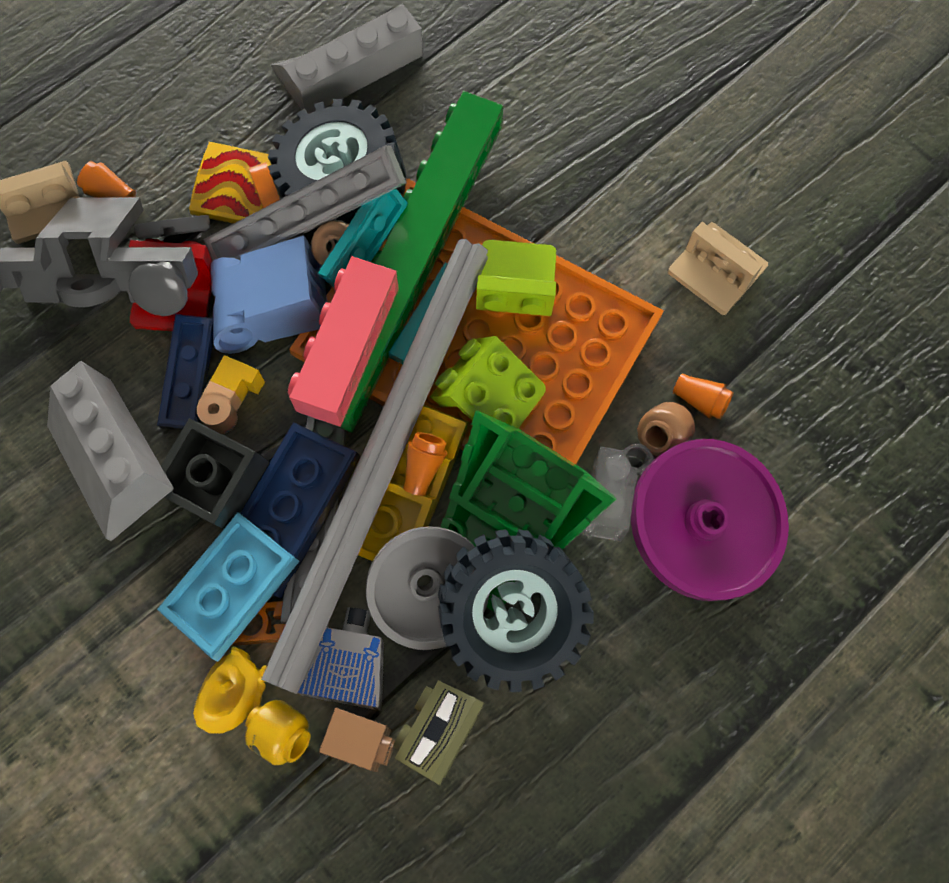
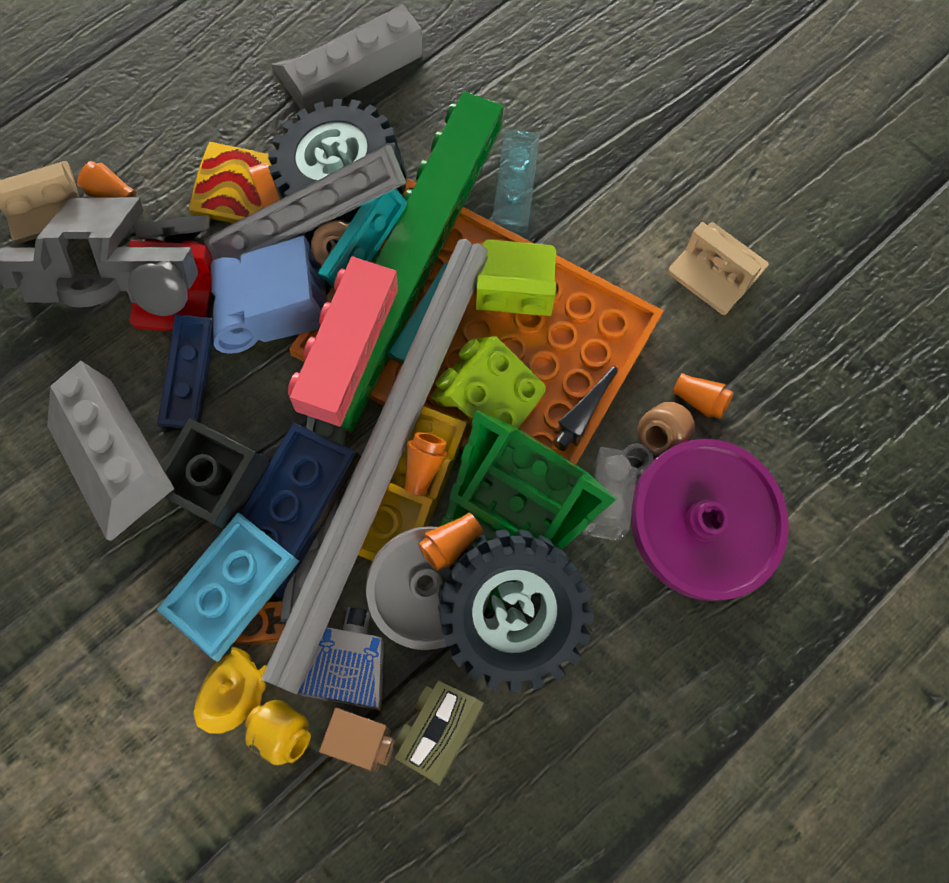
(226, 393): leg -> none
(449, 541): none -> orange cone
(516, 180): none -> clear light blue plate
(576, 420): none -> black piece

